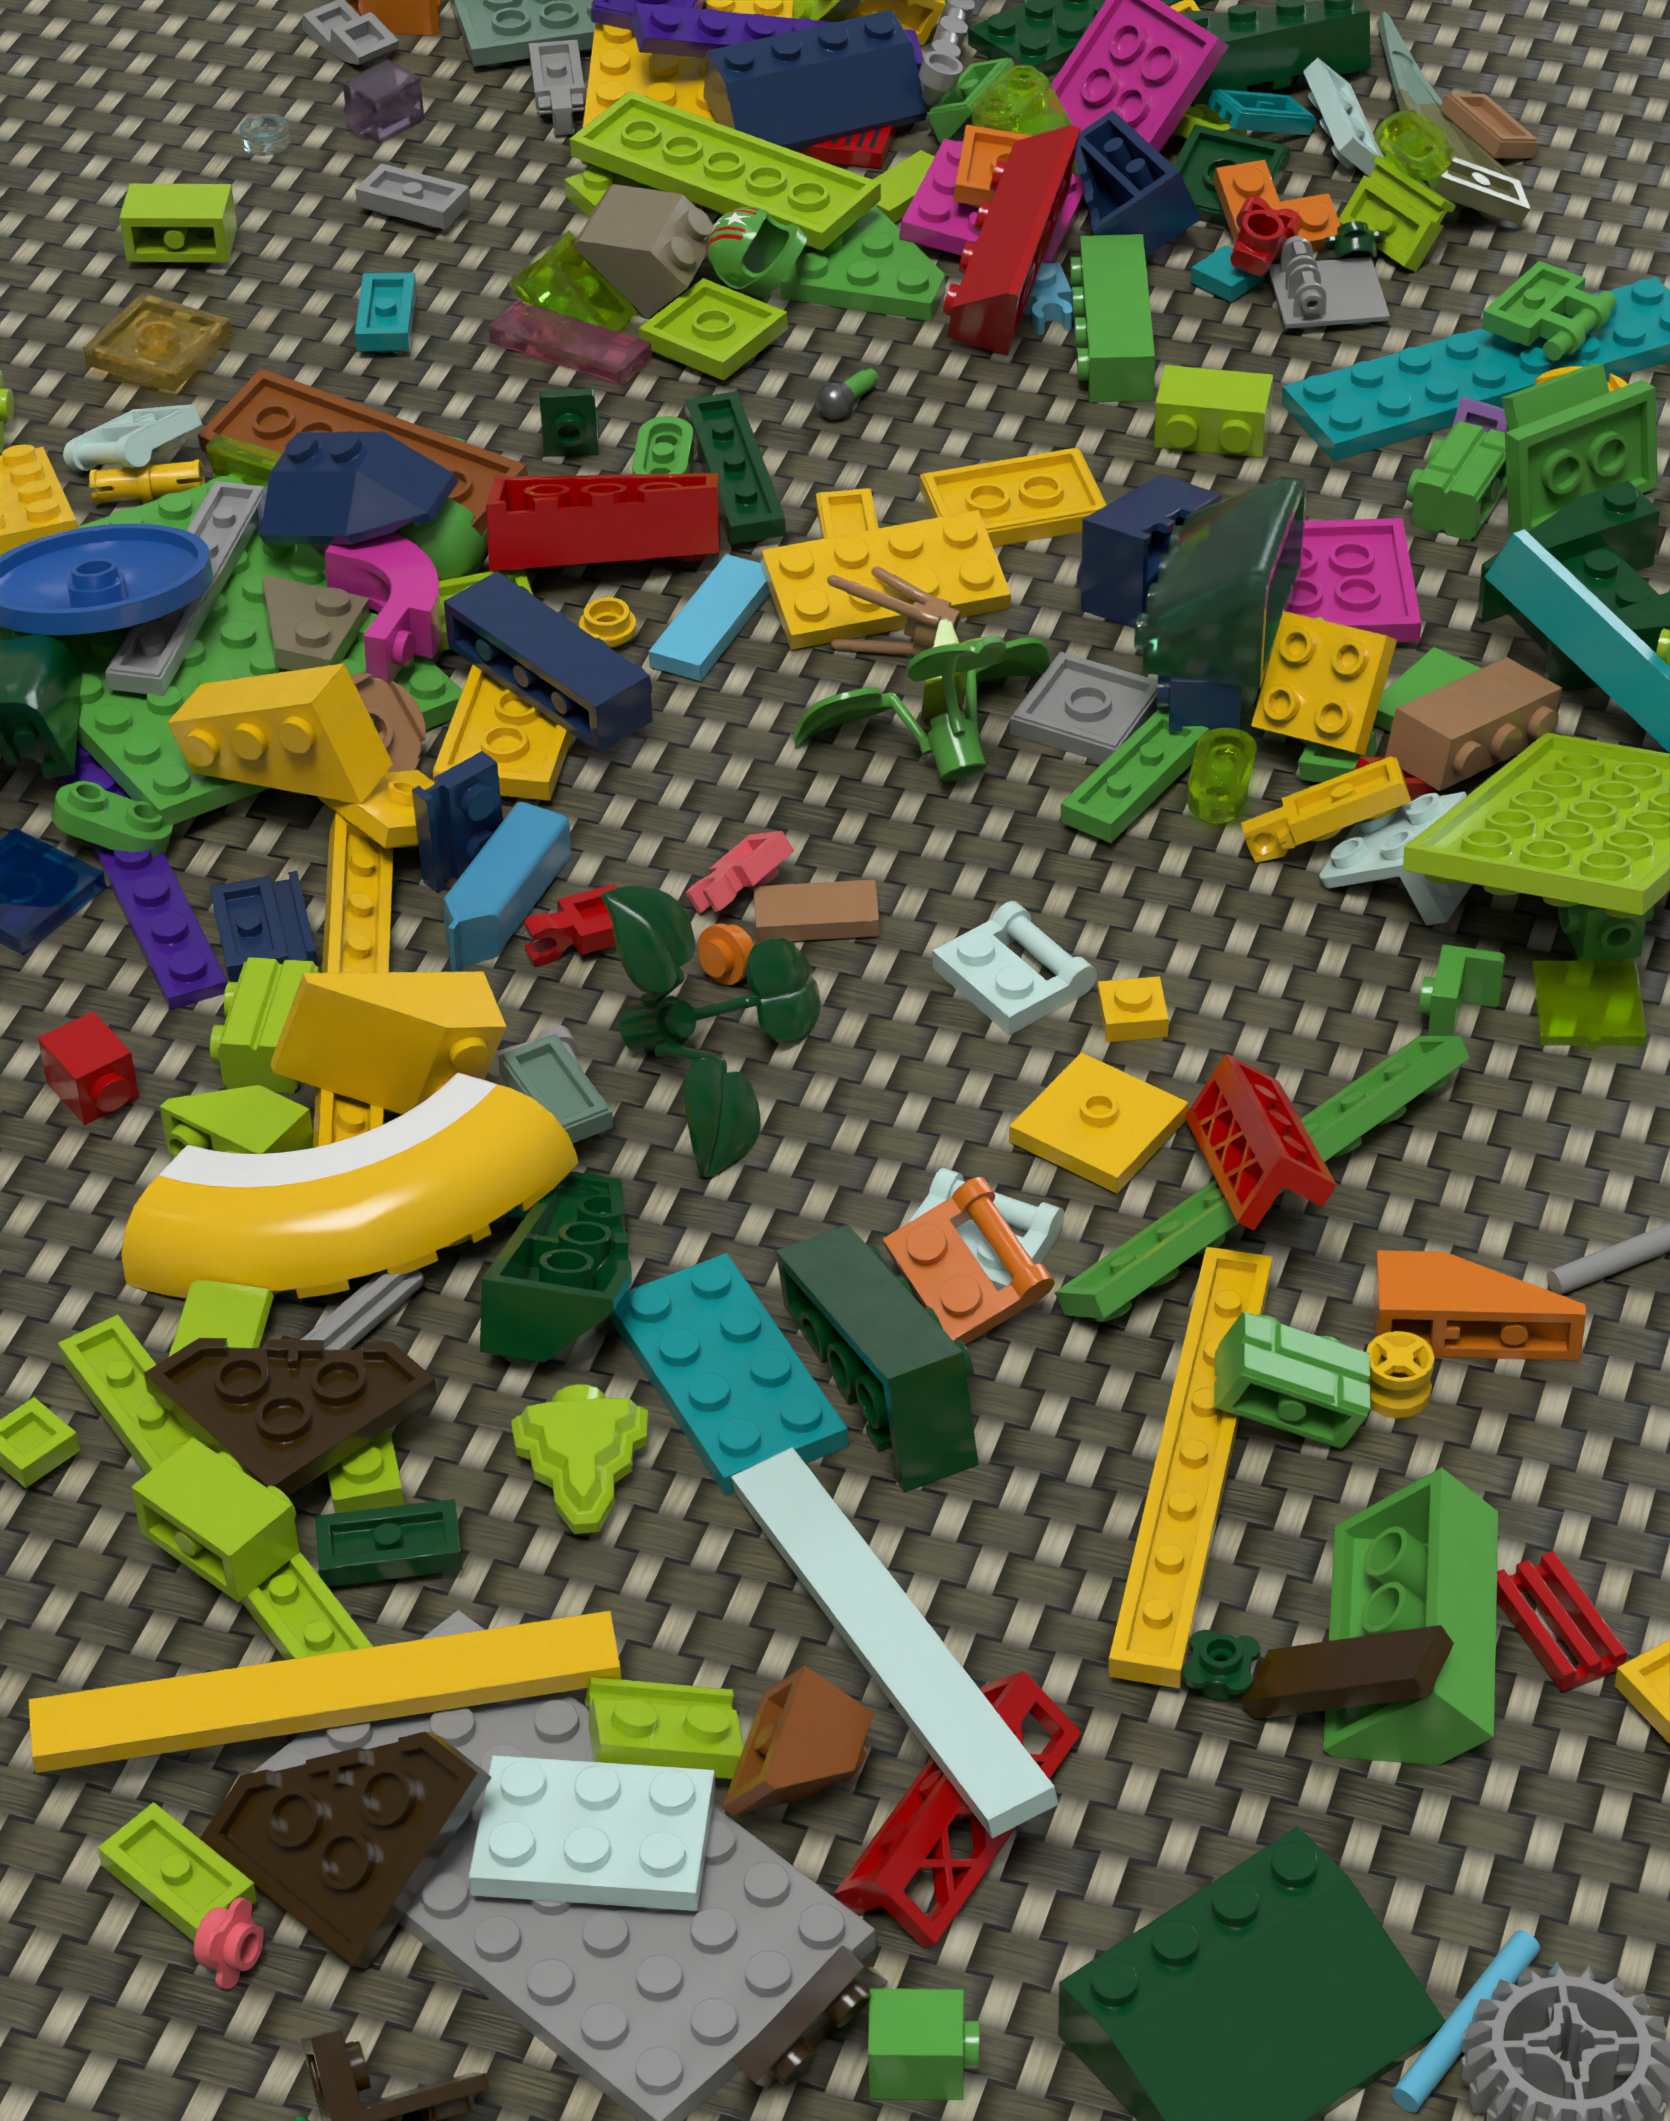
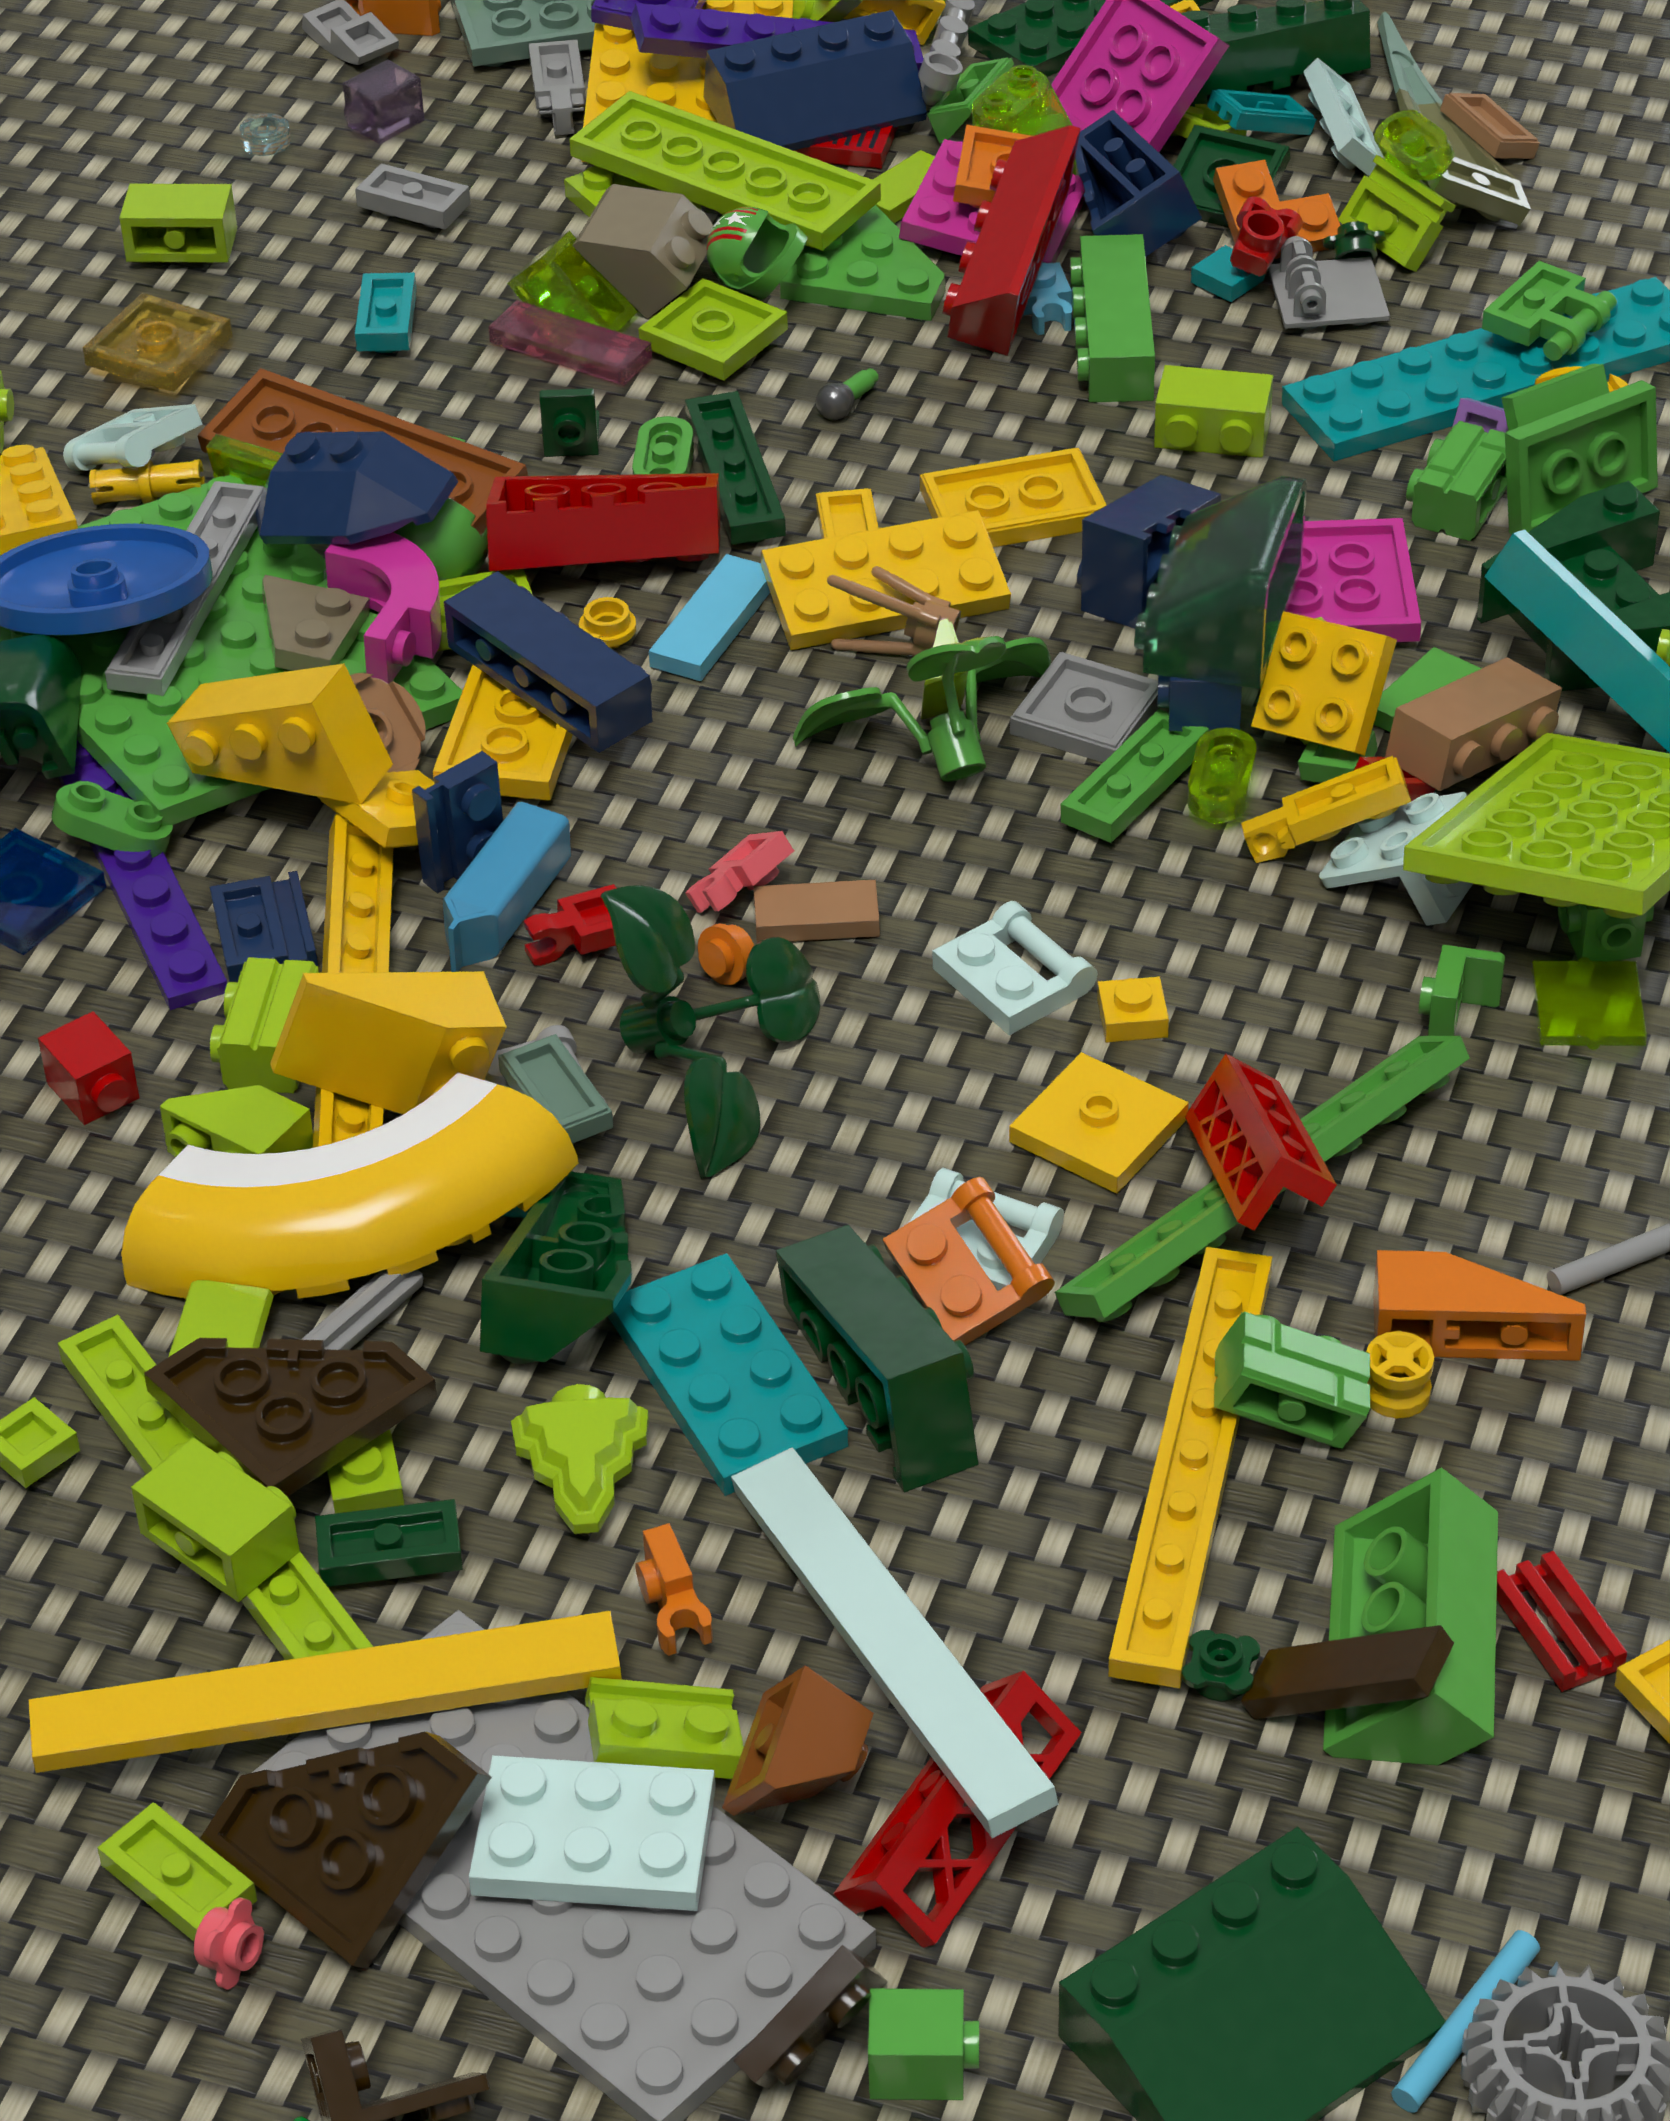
(669, 1581): none -> orange plate

